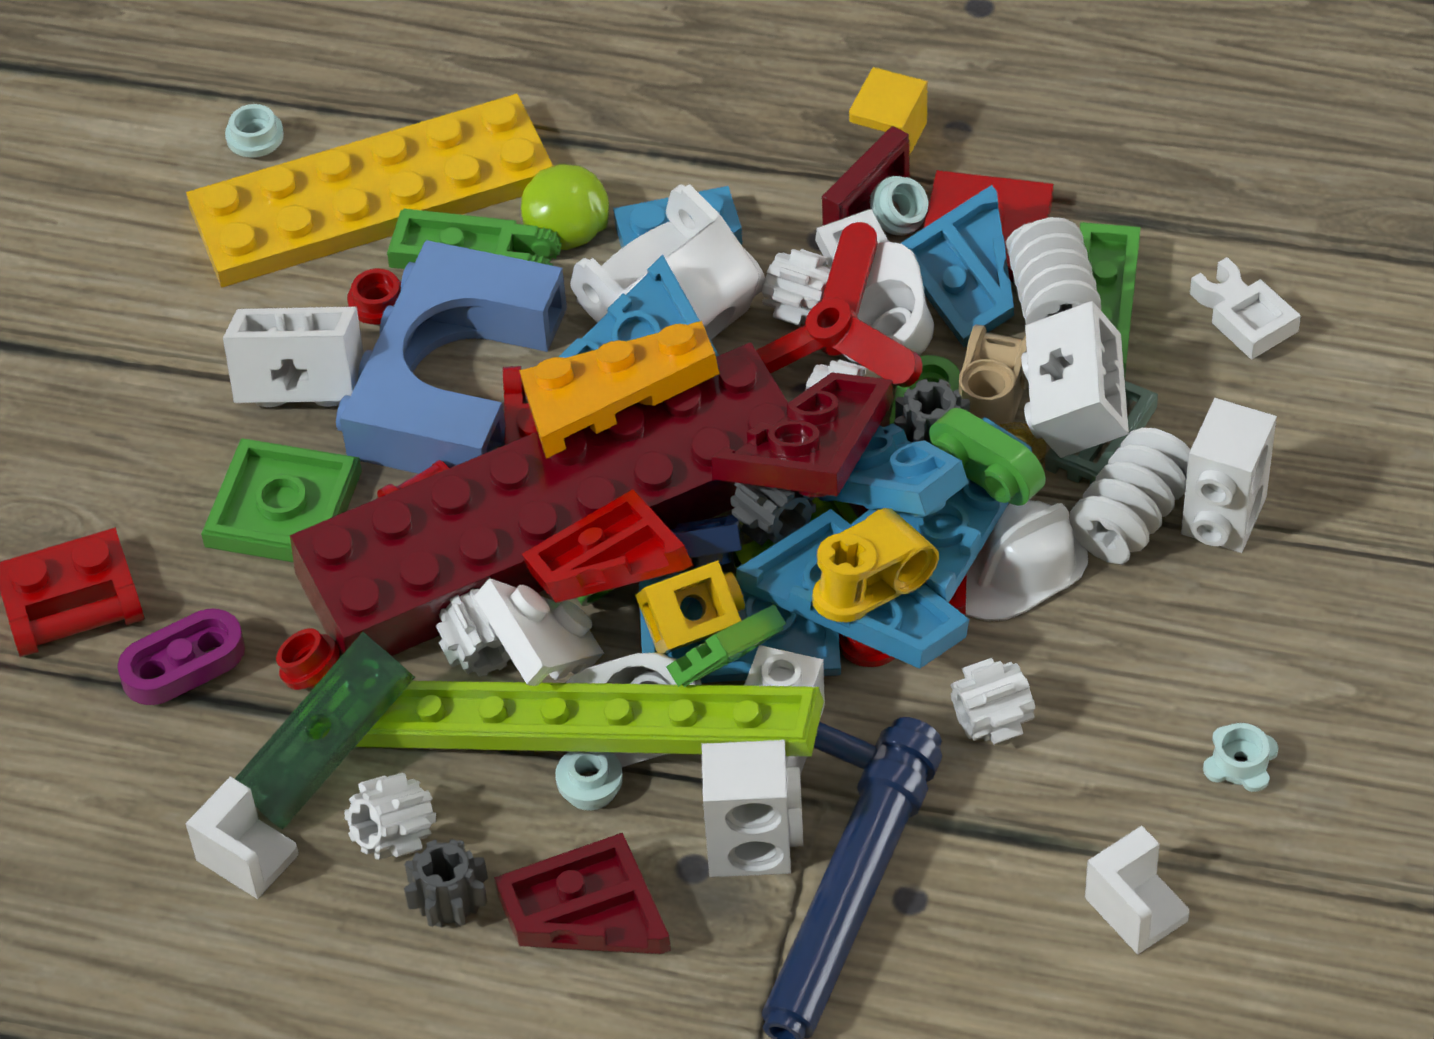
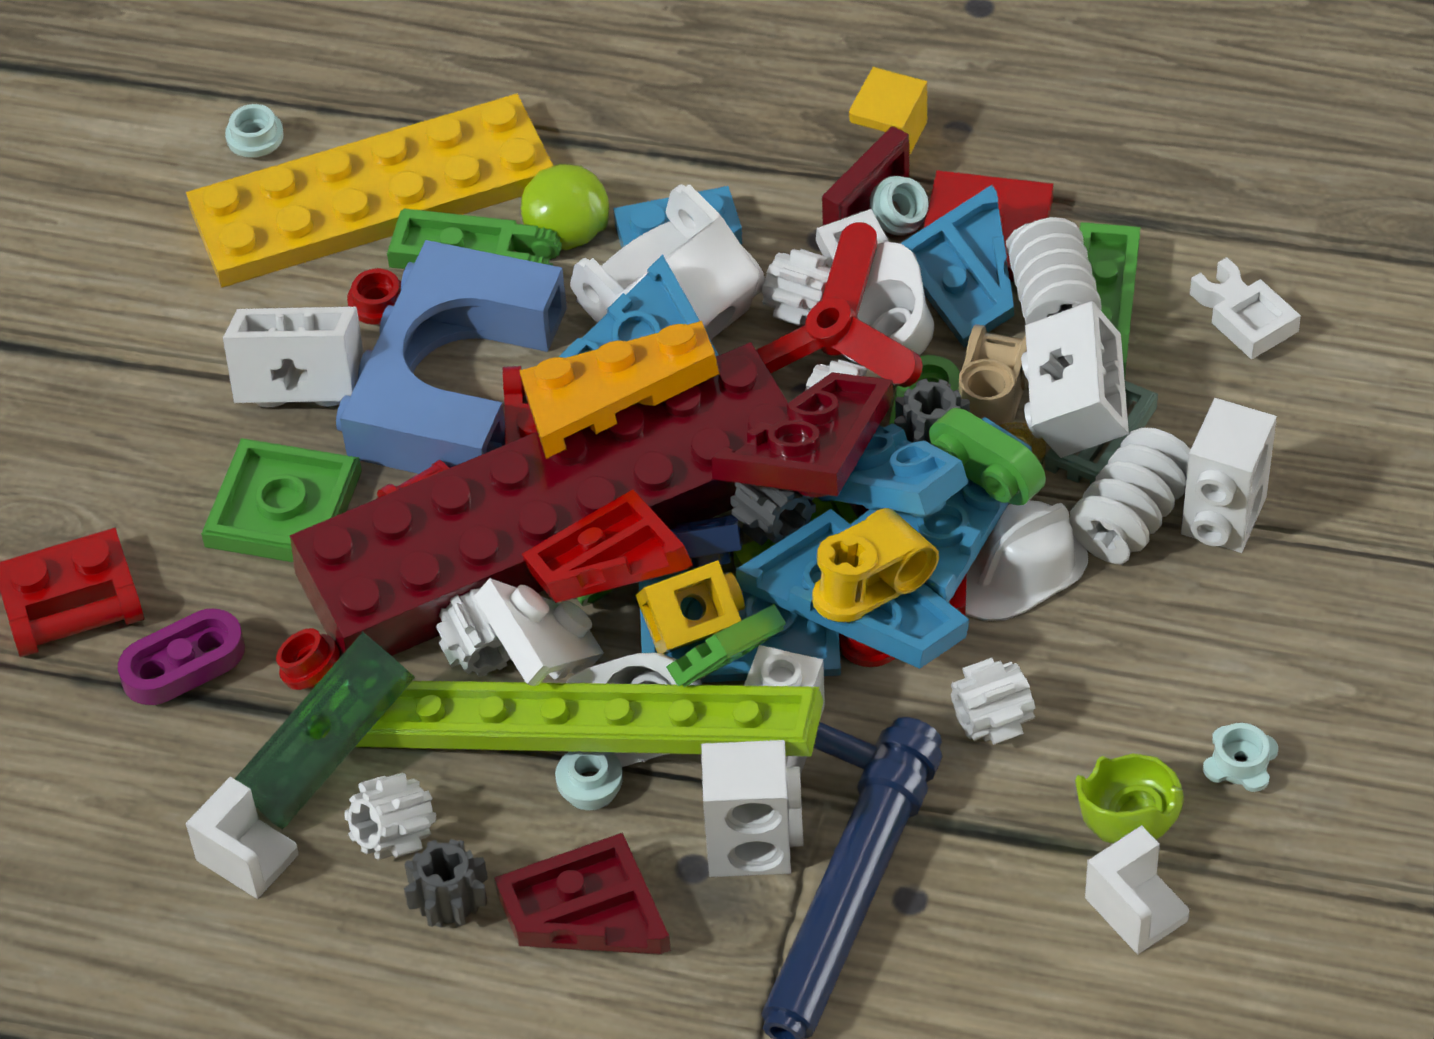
(1128, 795): none -> lime hair

